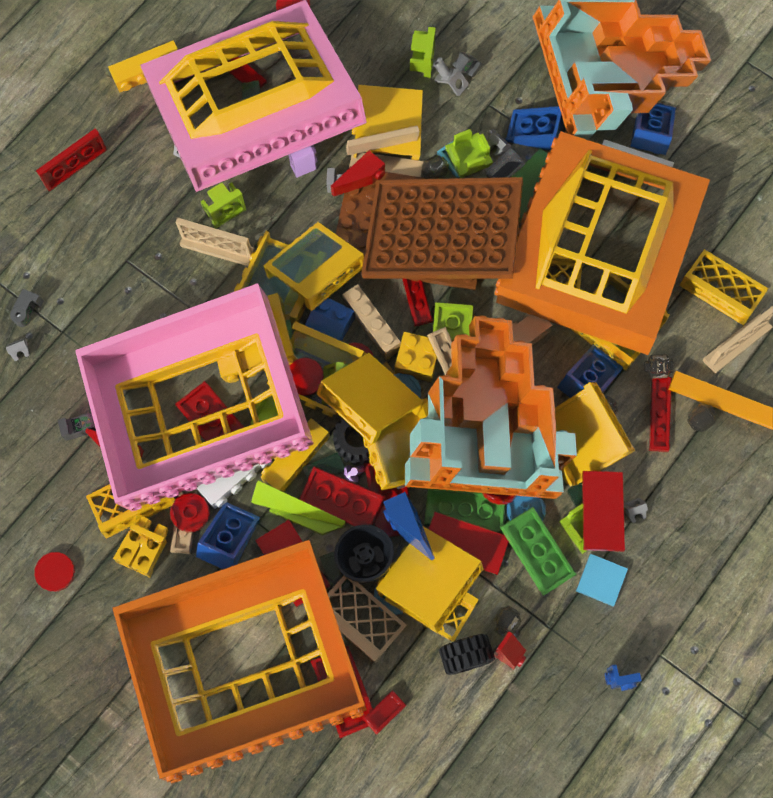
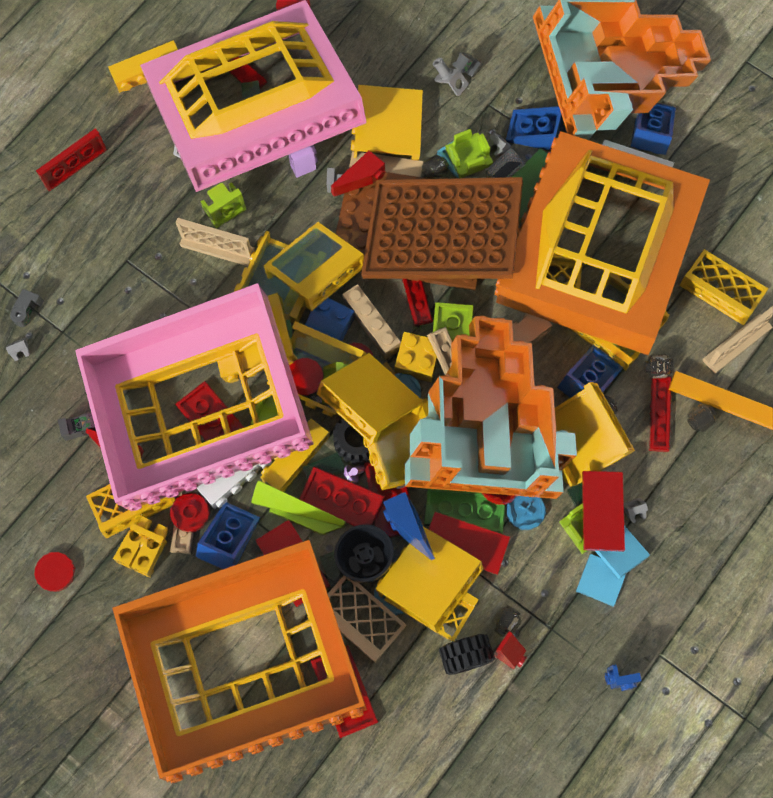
(382, 140): tan tile -> none
(384, 712): red tile -> none
(423, 51): lime panel -> none
(538, 551): bright green tile -> none
(625, 561): none -> medium azure tile

